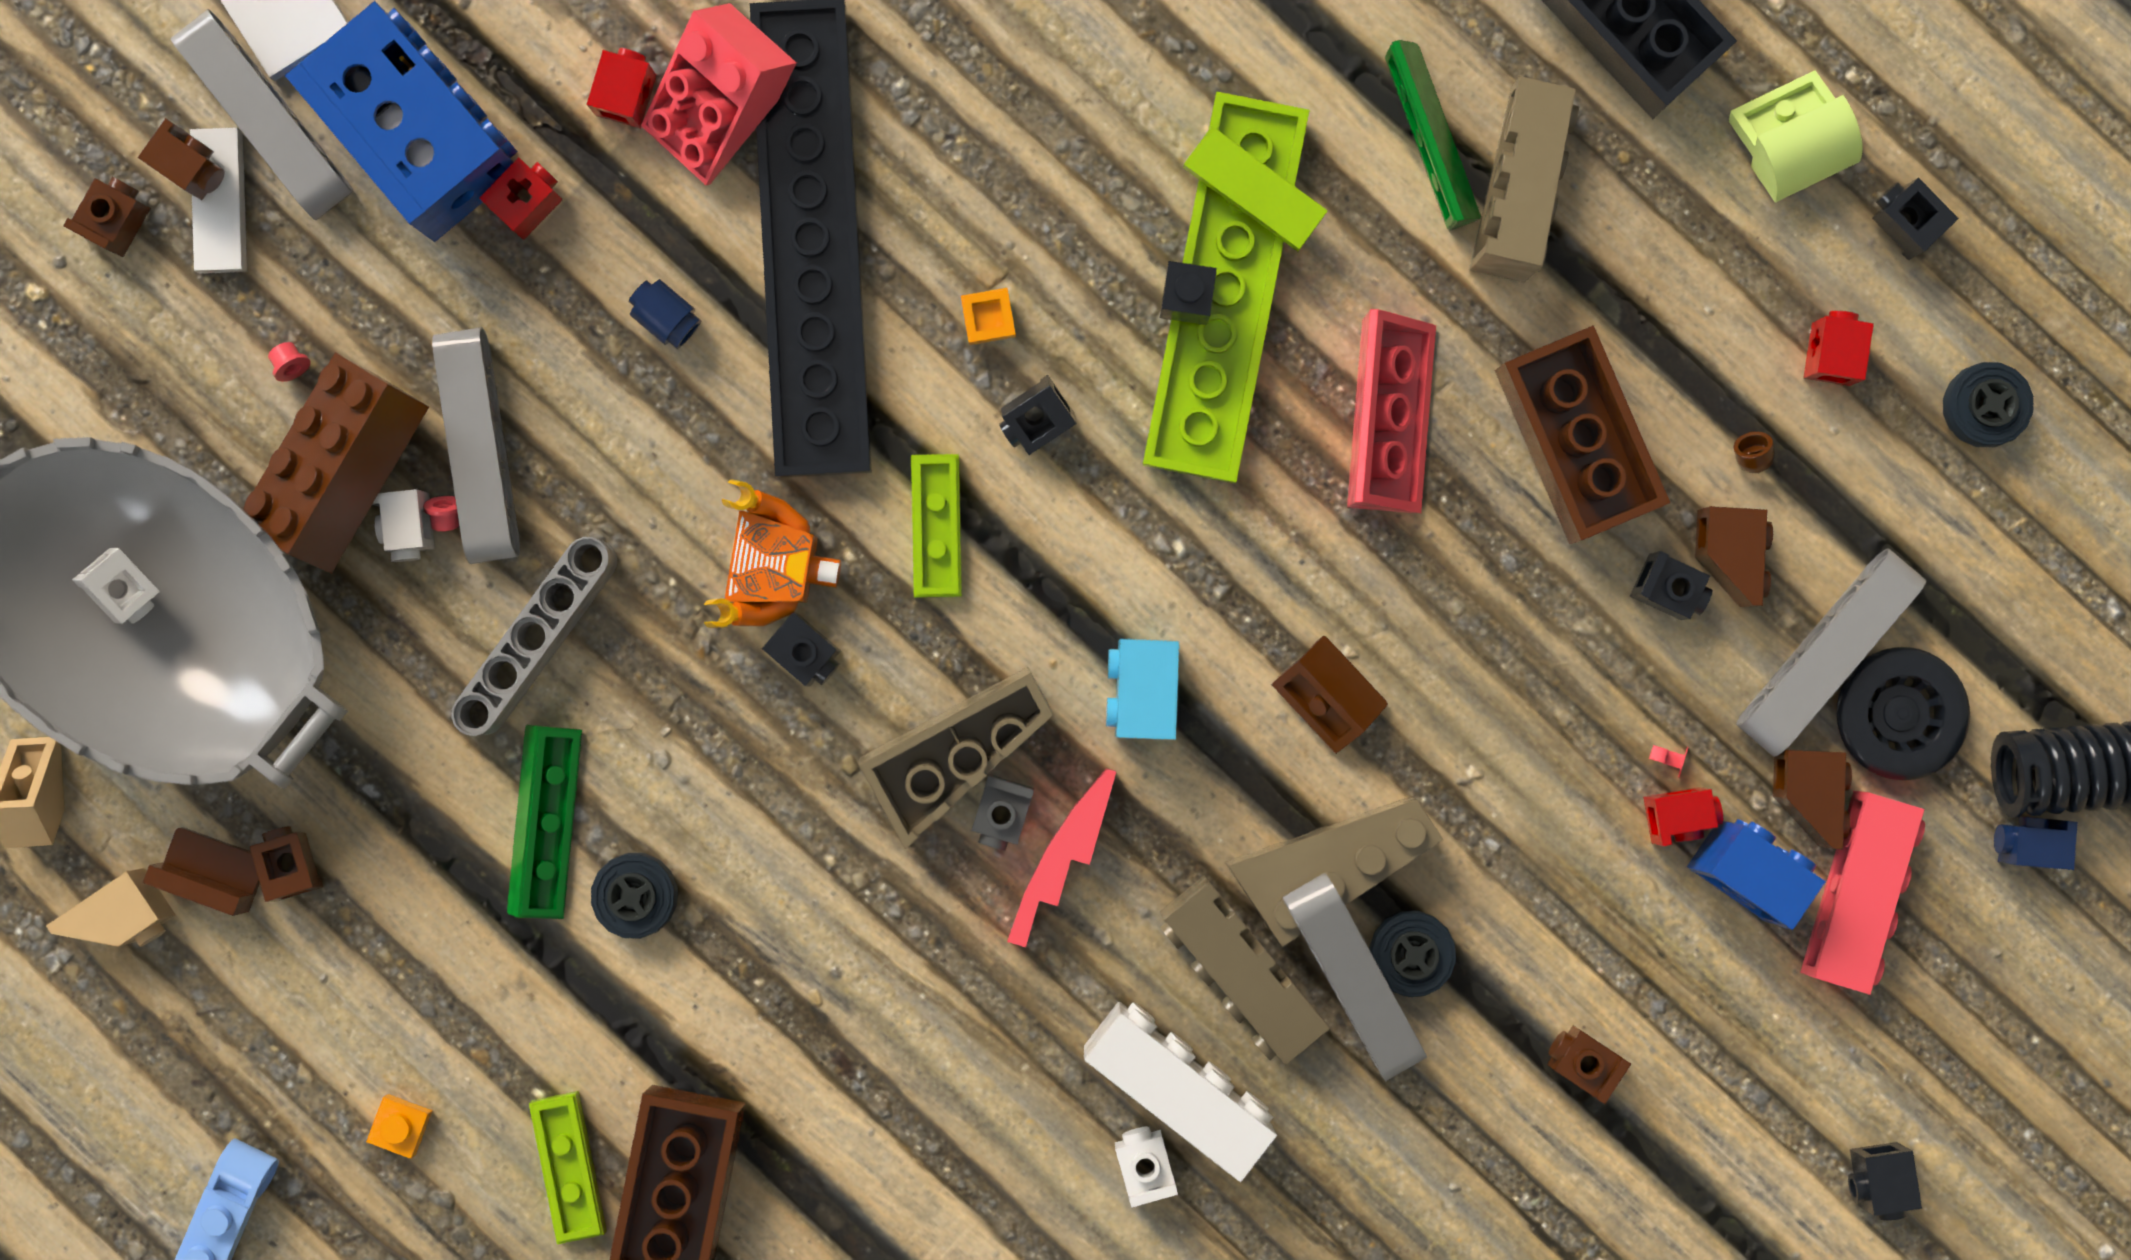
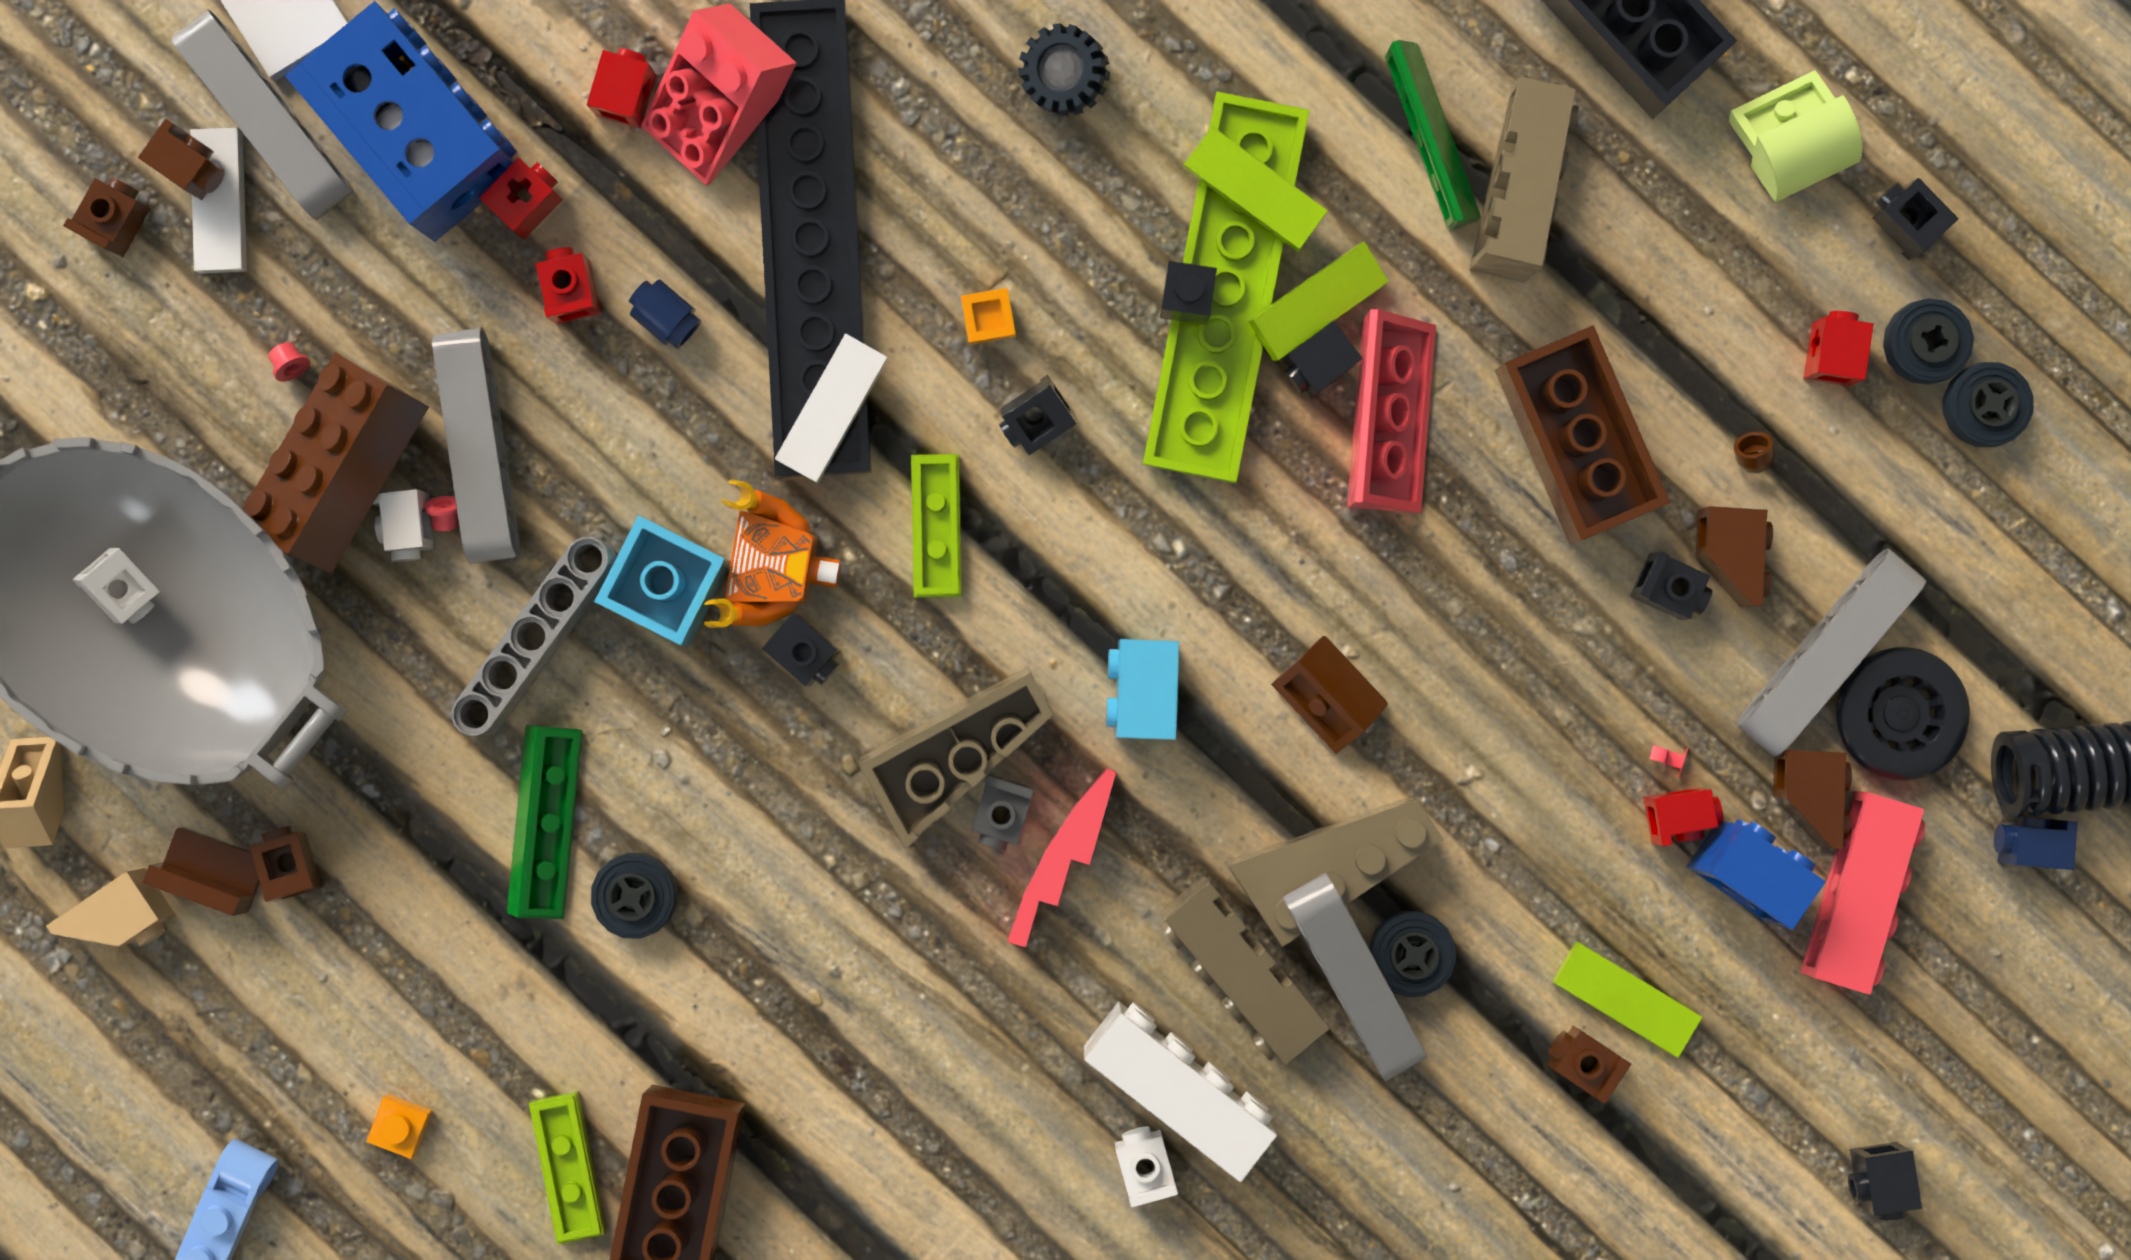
(576, 300): none -> red brick
(663, 581): none -> medium azure brick
(831, 408): none -> white tile
(1064, 69): none -> black wheel
(1318, 301): none -> lime tile
(1321, 360): none -> black brick
(1627, 999): none -> lime tile
(1912, 350): none -> black wheel

